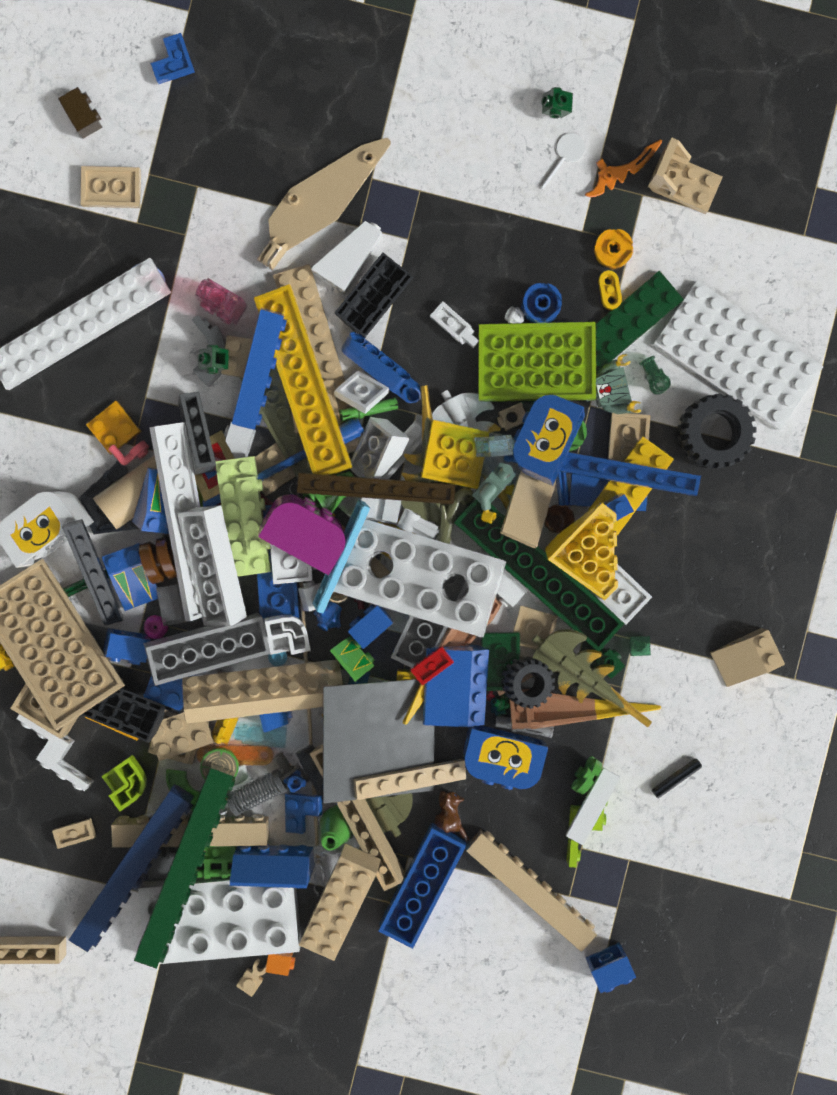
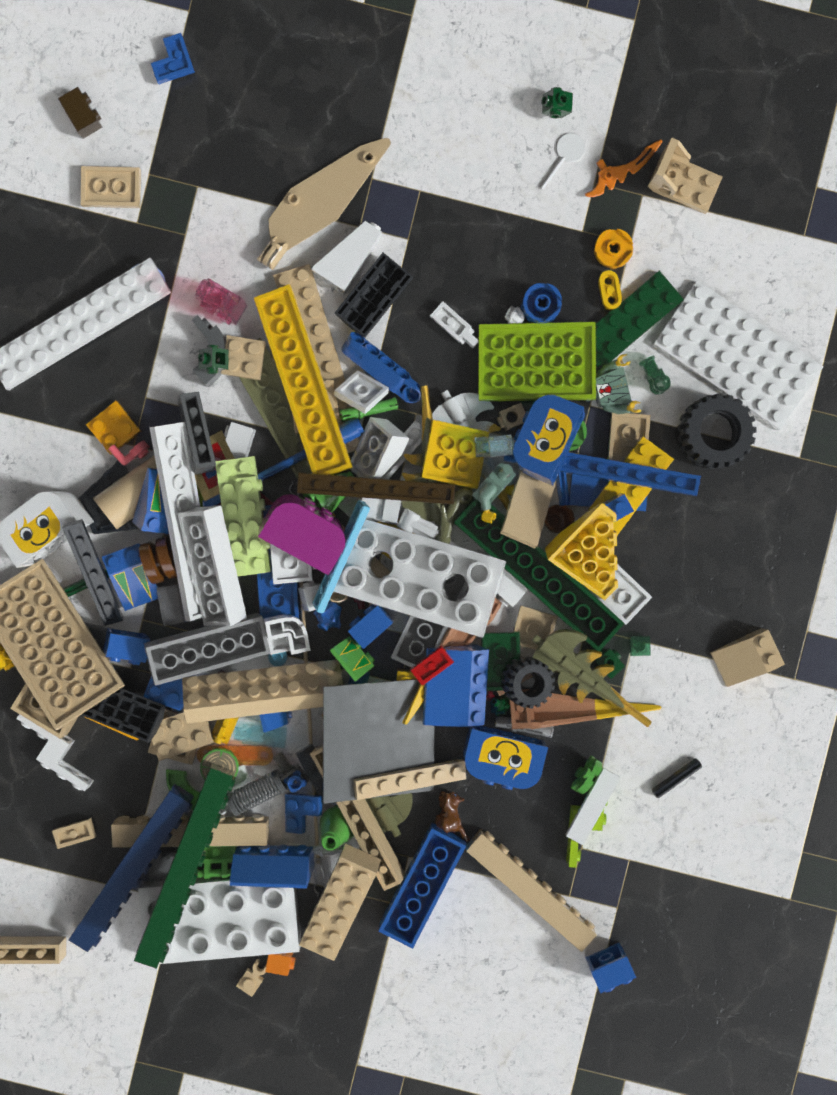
(126, 782): lime brick -> none
(149, 627): dark pink plate -> none
(257, 370): blue brick -> none
(267, 459): tan plate -> none

